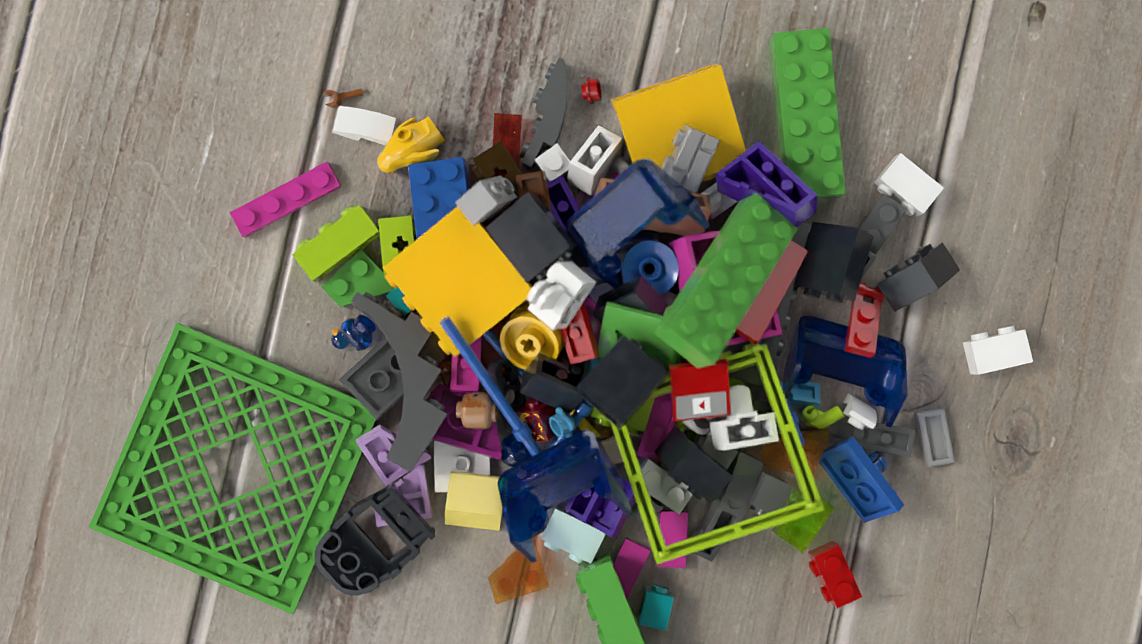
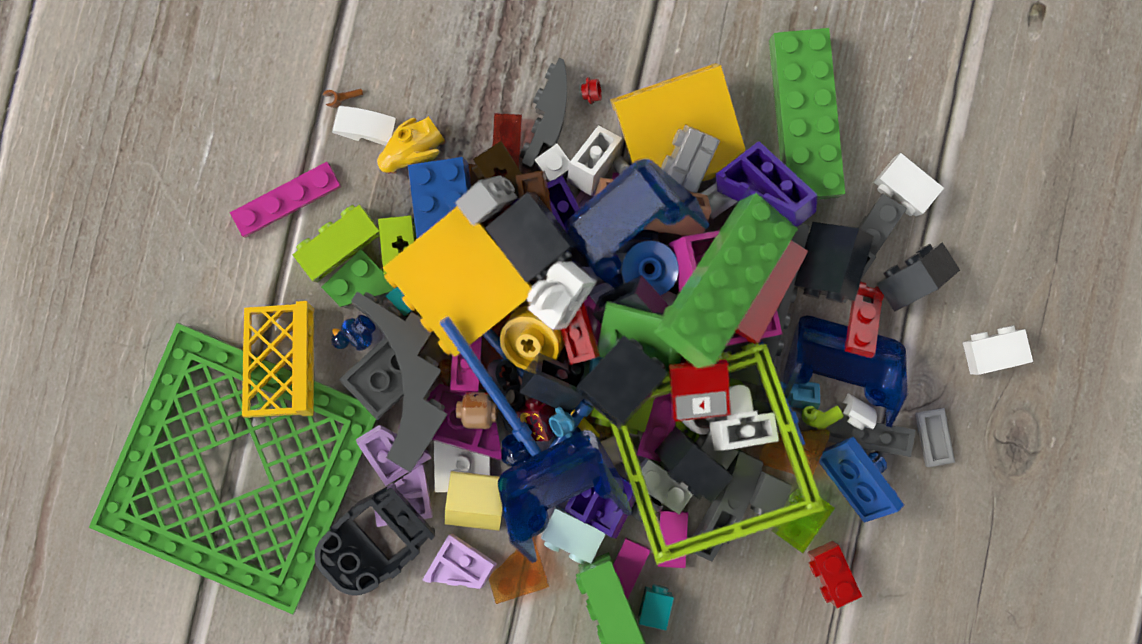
(303, 360): none -> yellow fence
(460, 565): none -> lavender wing

